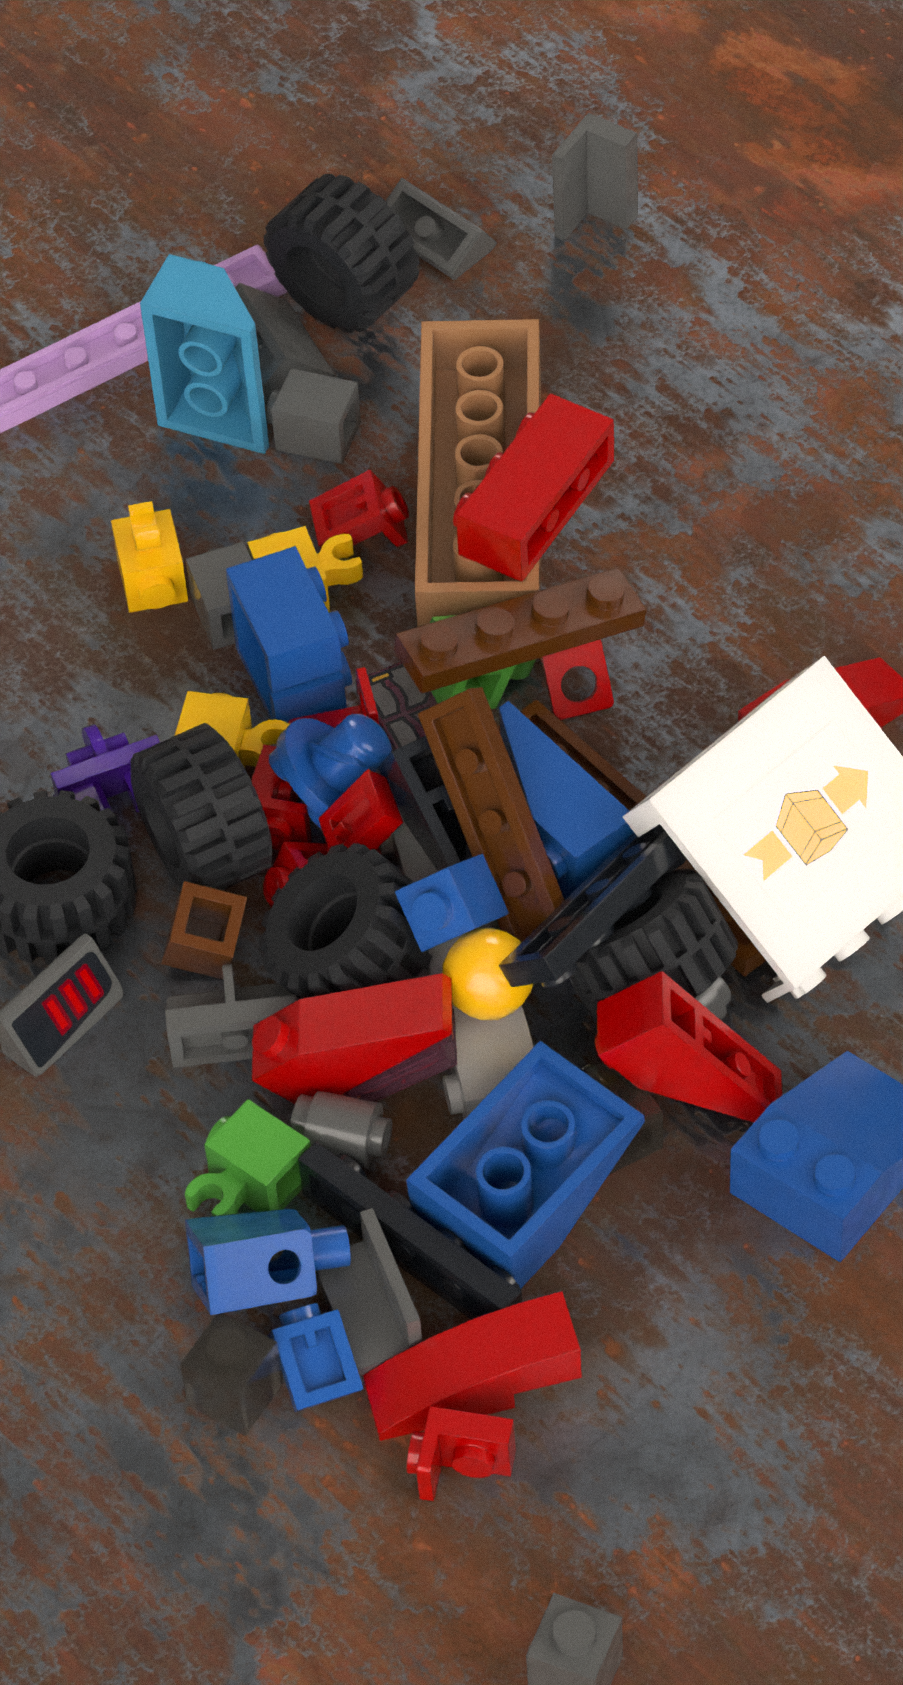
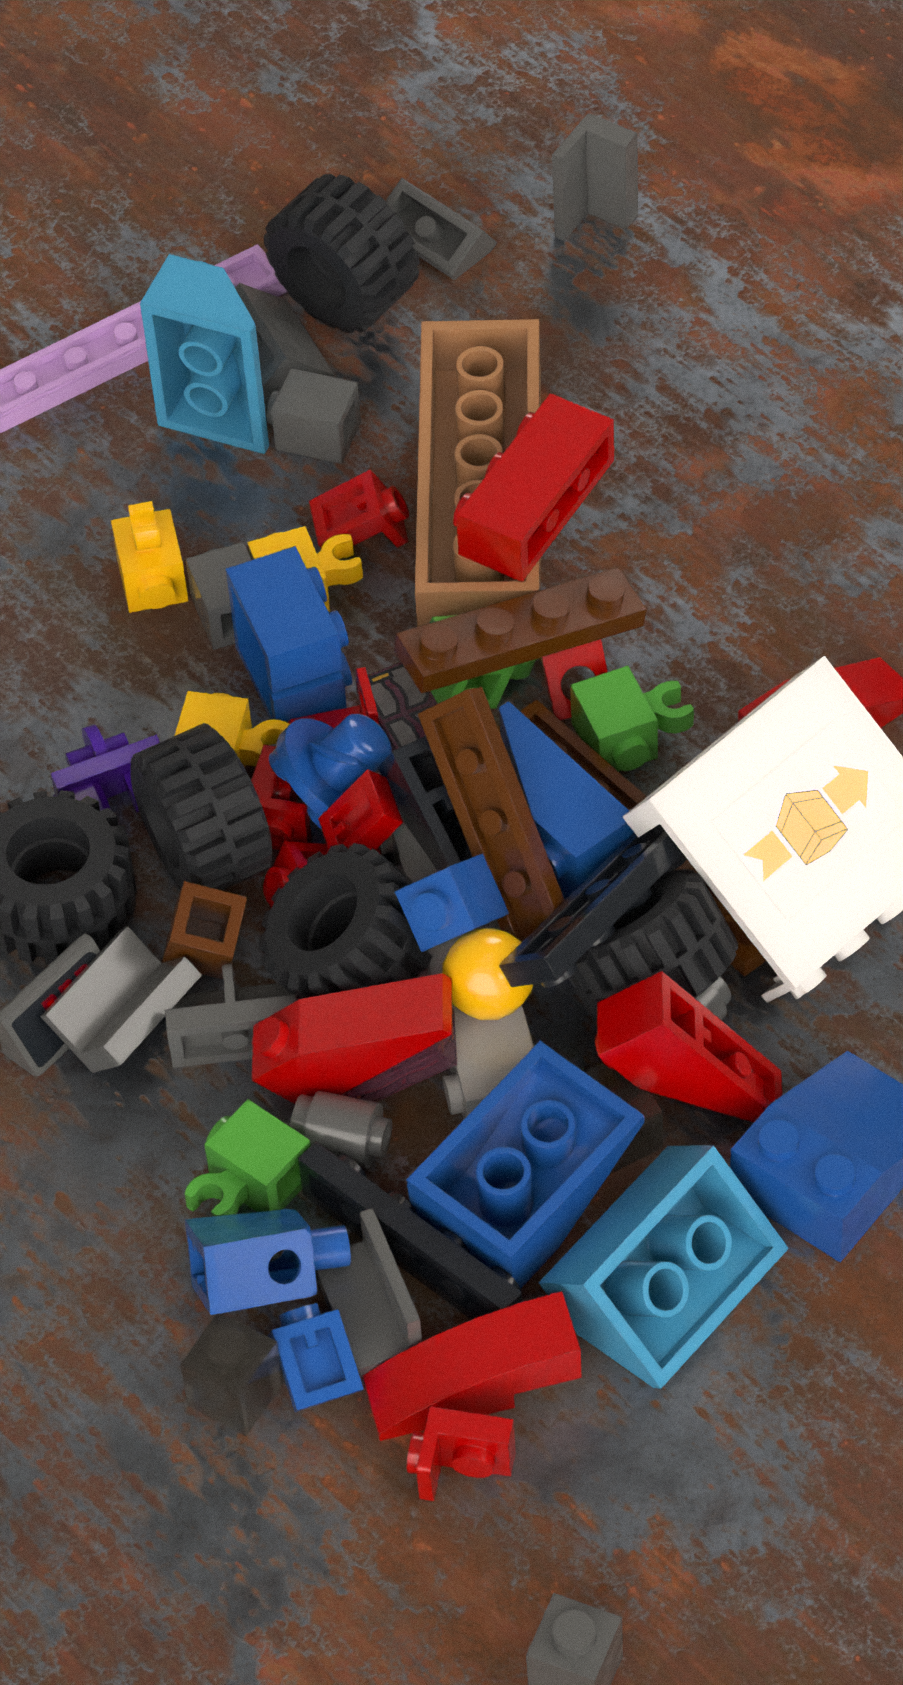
(118, 1001): none -> panel
(624, 721): none -> bright green brick
(666, 1263): none -> dark azure slope

